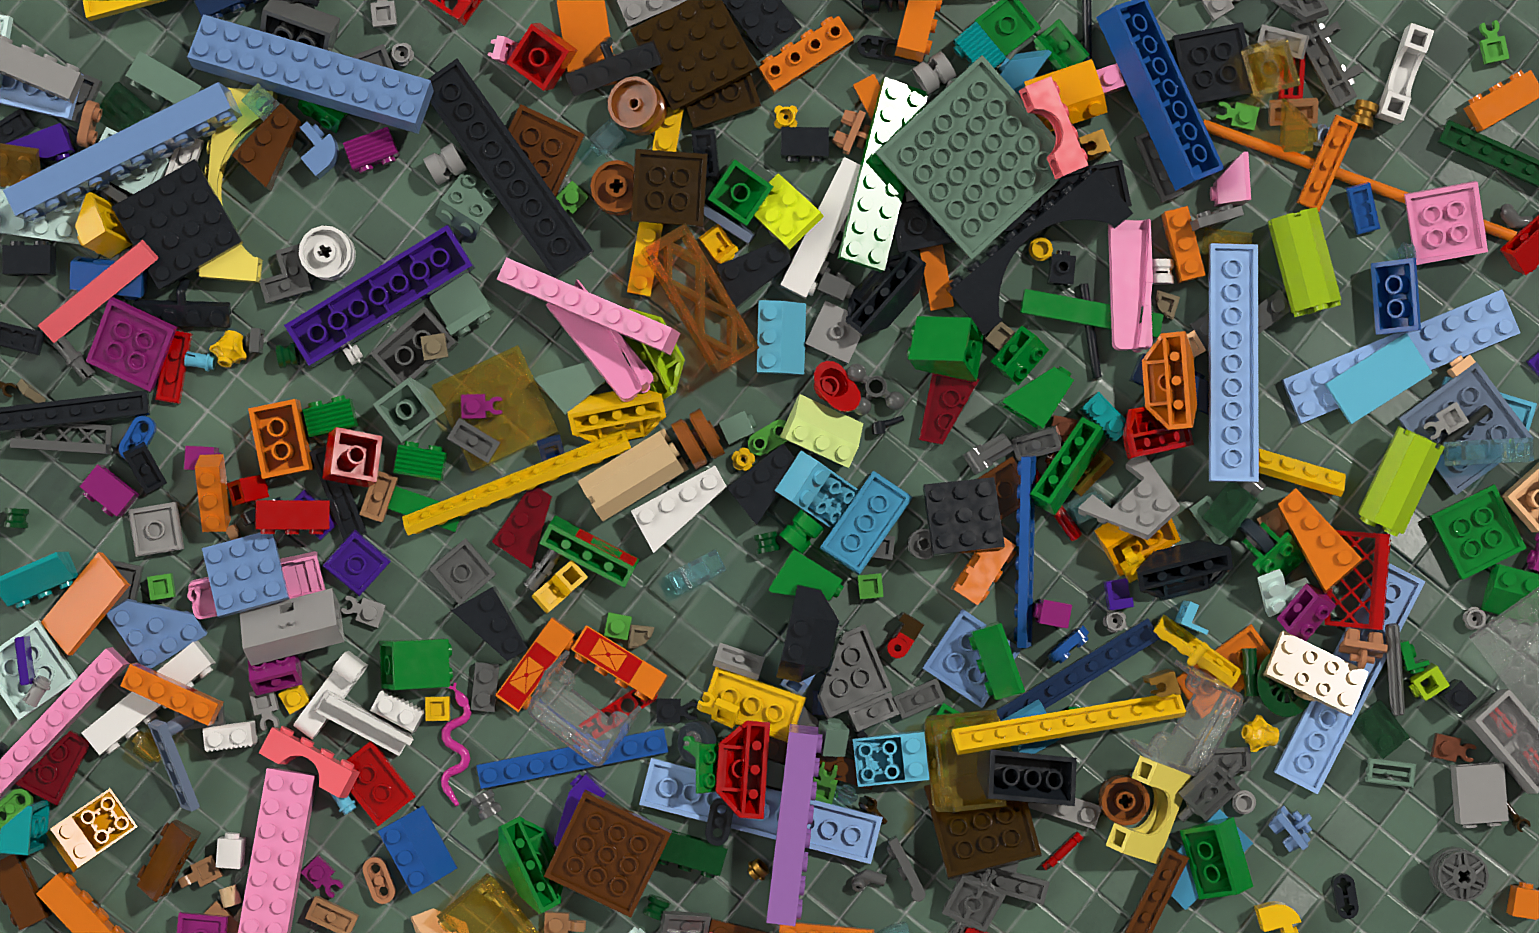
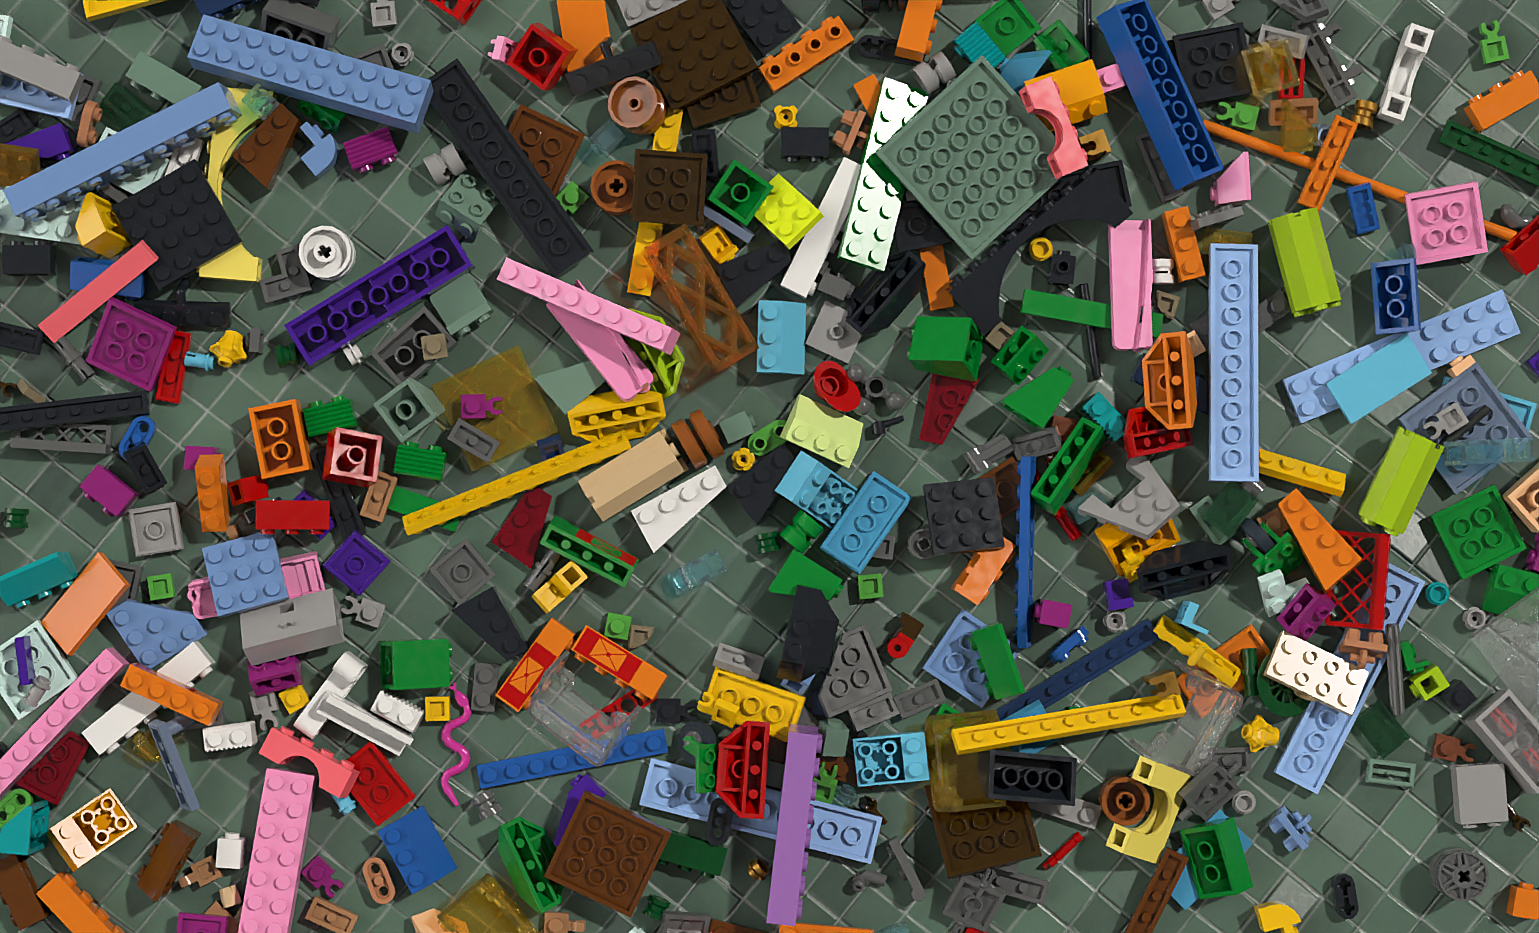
(1437, 593): none -> teal plate

